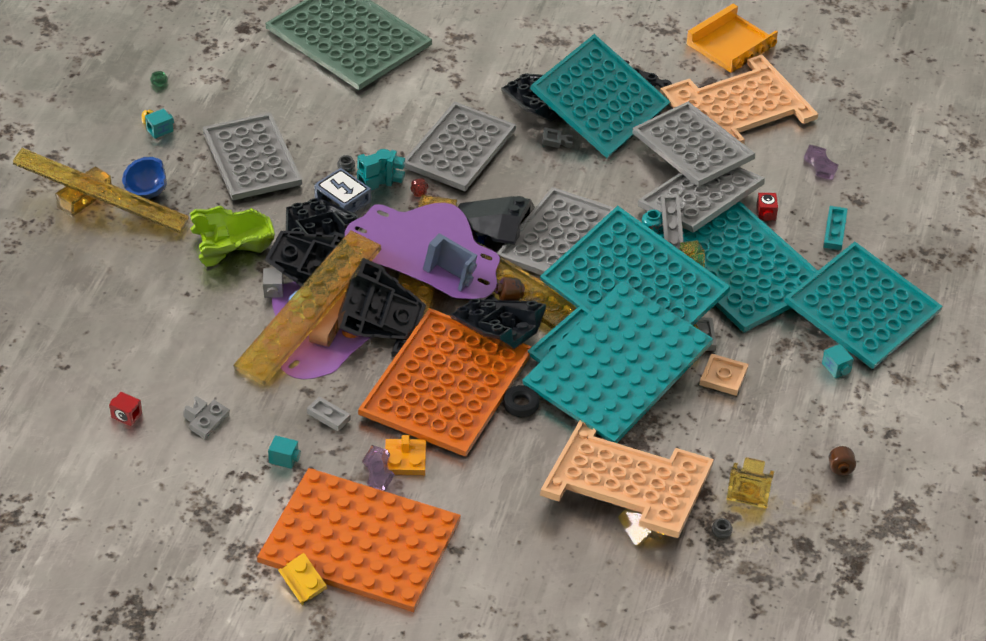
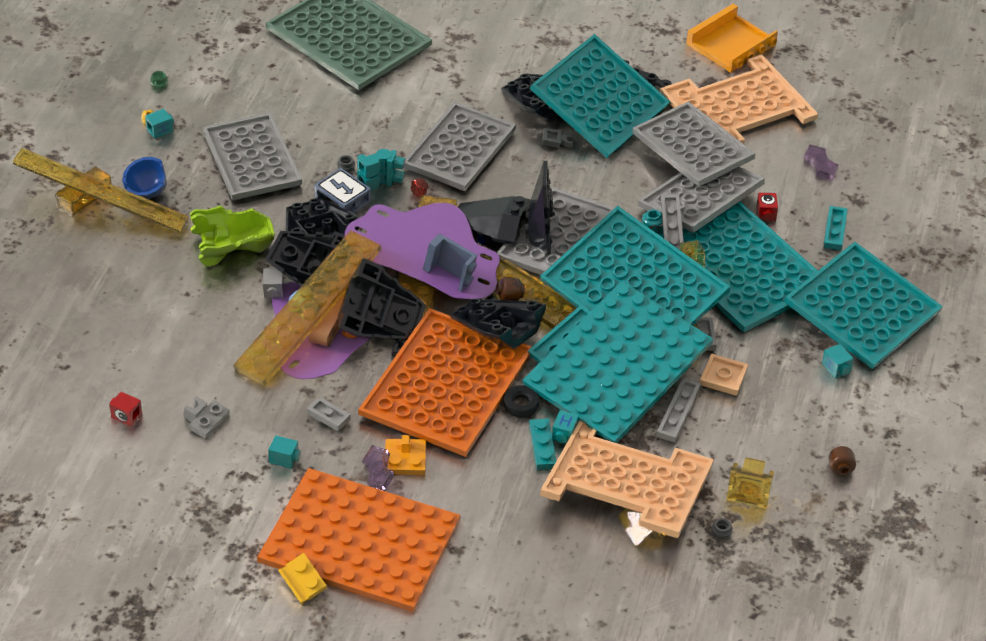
(539, 212): none -> black wedge
(542, 443): none -> teal plate
(564, 426): none -> teal brick
(678, 410): none -> light grey plate

